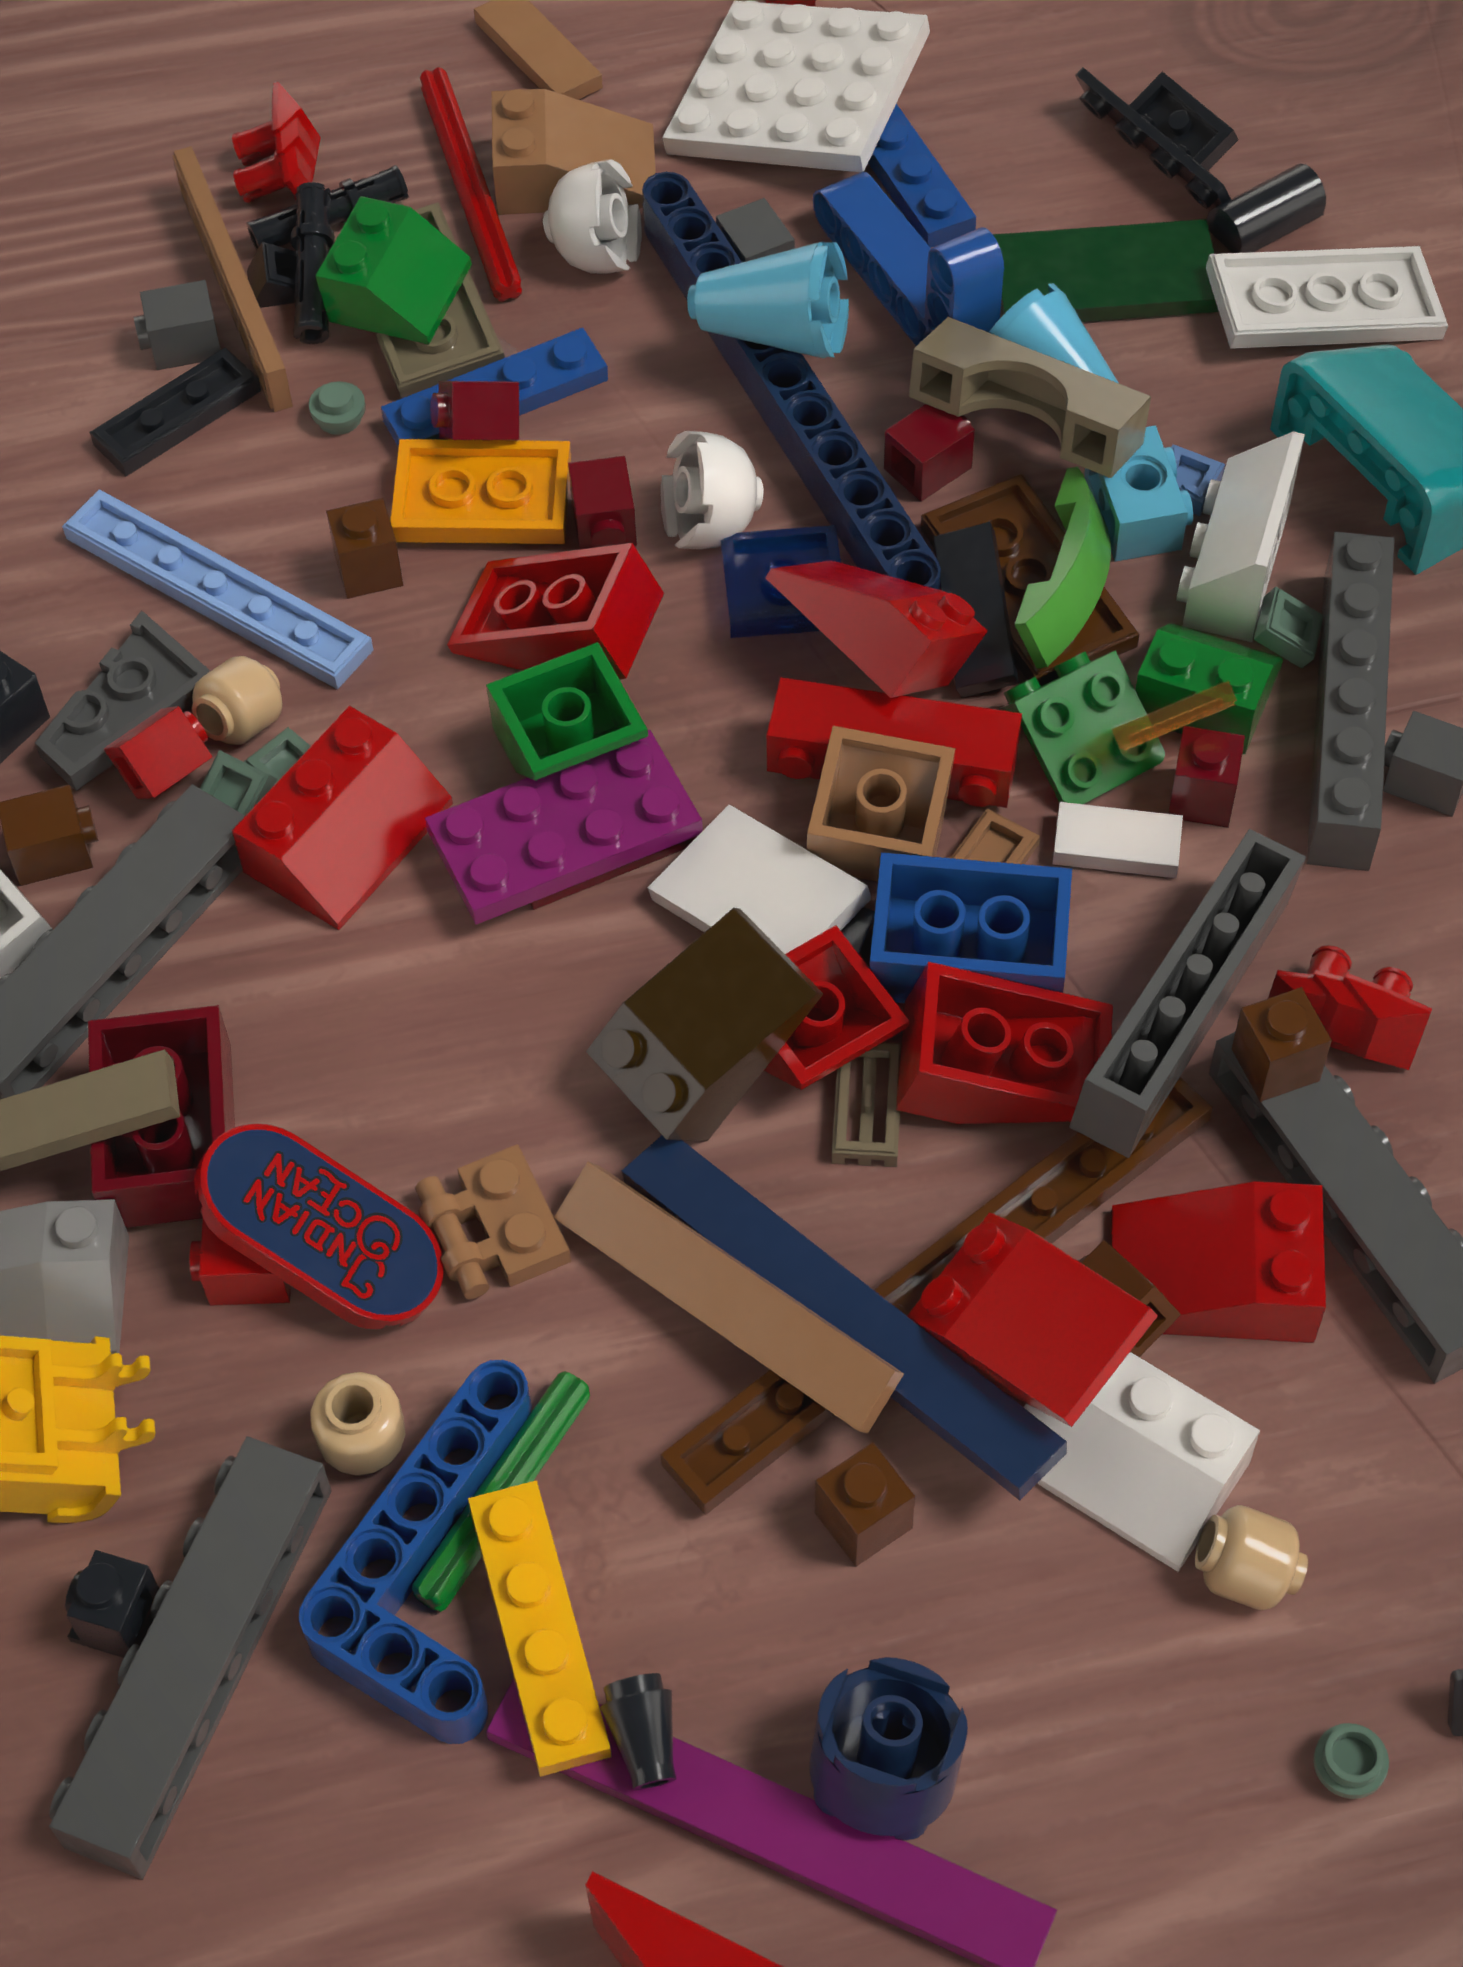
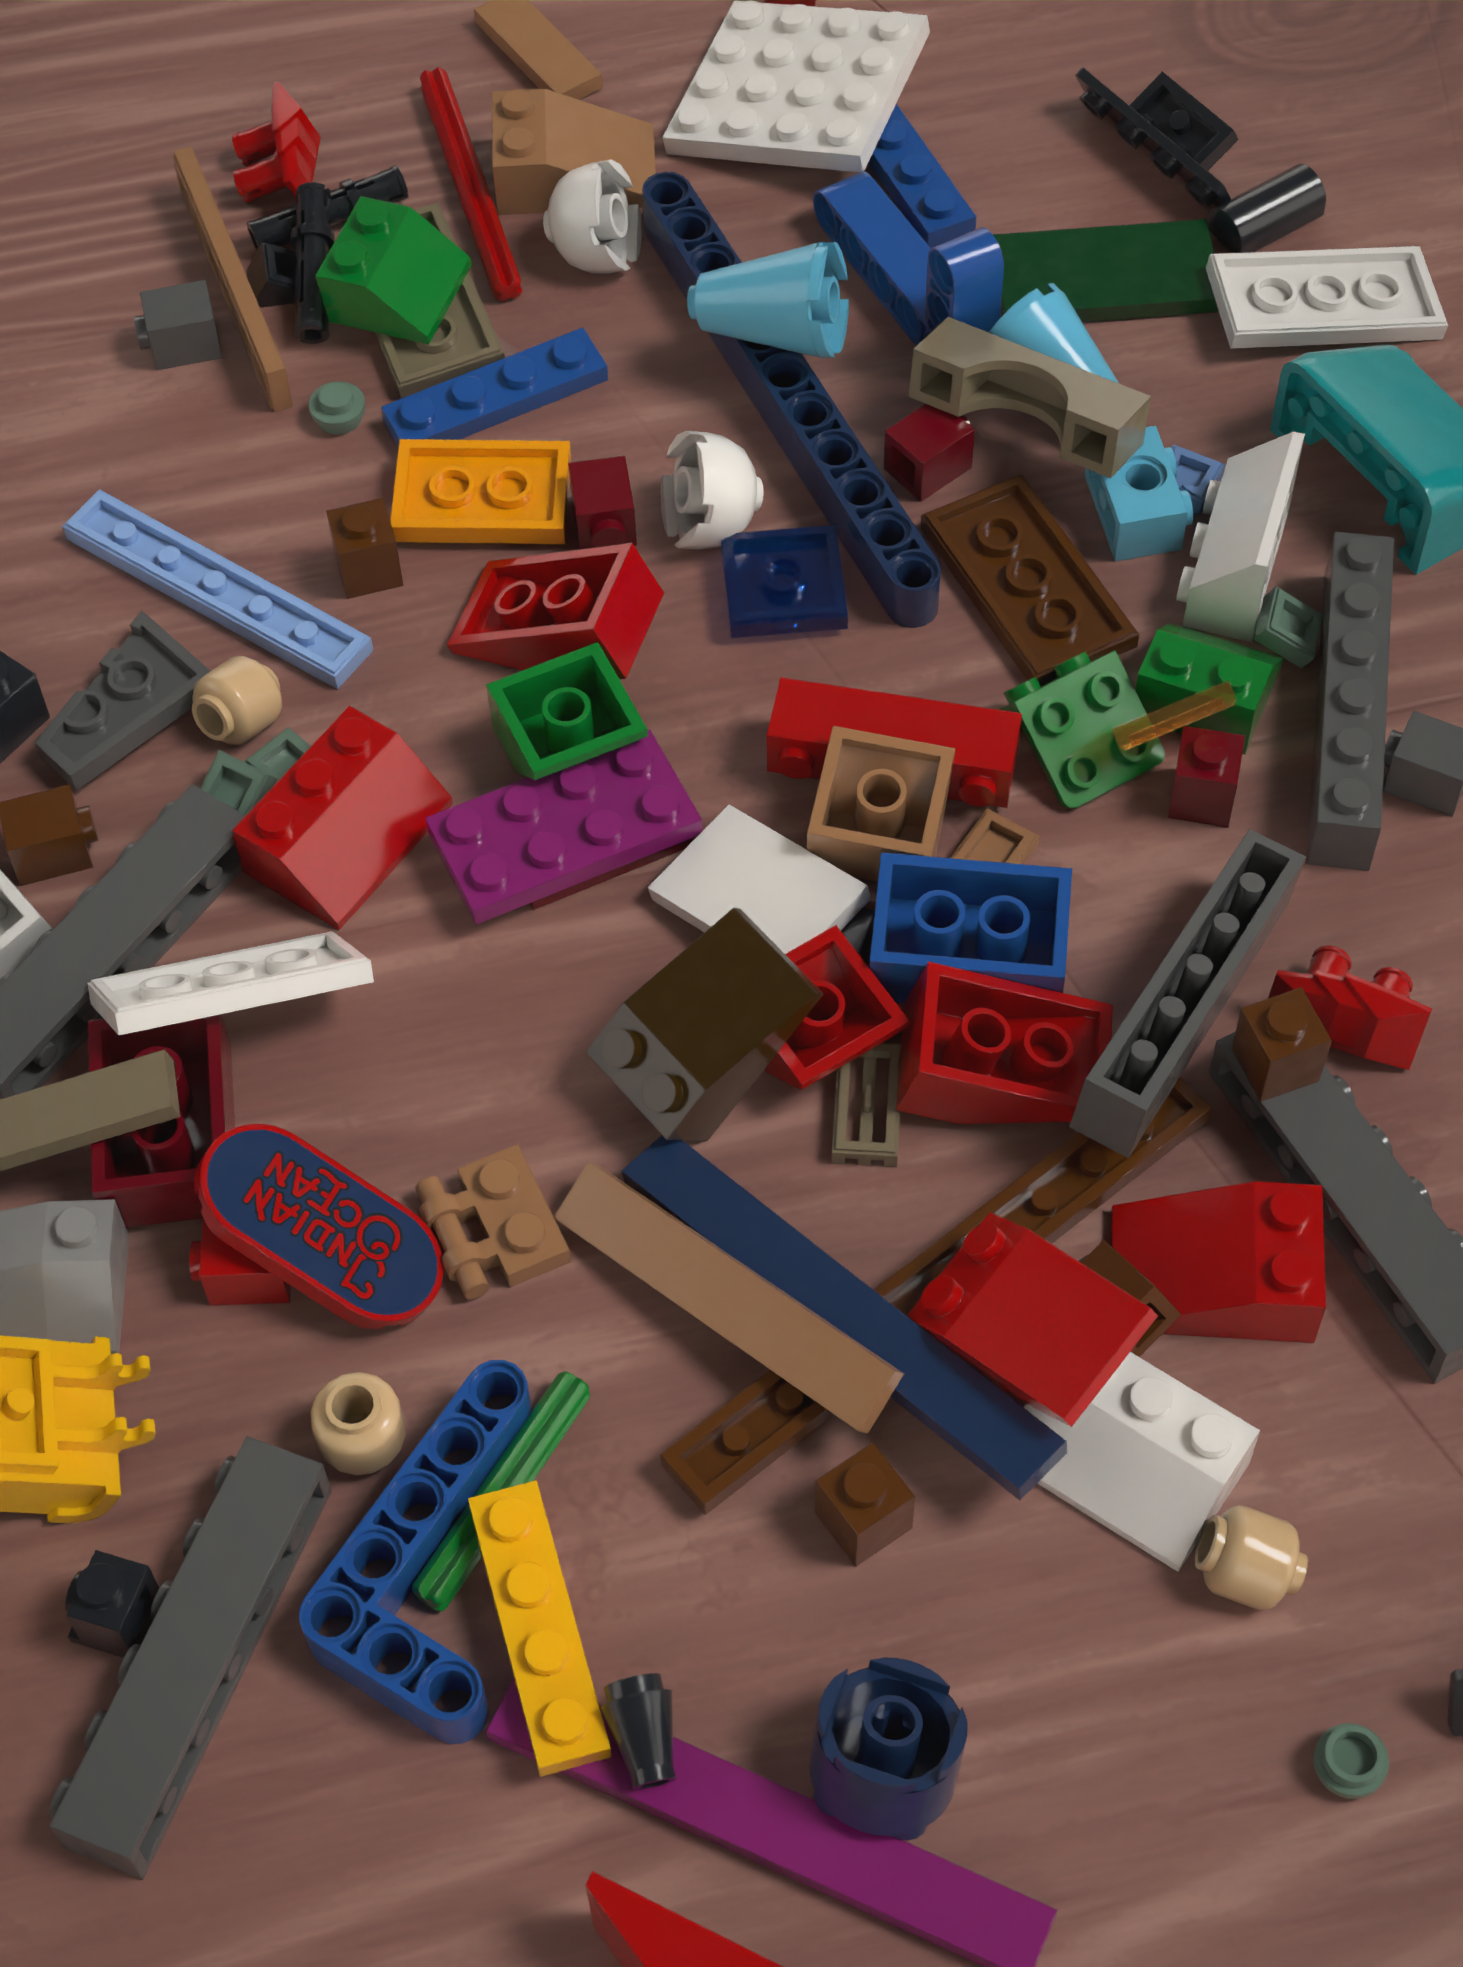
(159, 751): red brick -> none
(175, 411): black tile -> none
(228, 982): none -> white tile
(476, 410): dark red brick -> none
(755, 231): dark grey brick -> none
(891, 628): red slope -> none
(974, 573): black tile -> none
(1059, 608): bright green slope -> none
(1118, 840): white tile -> none

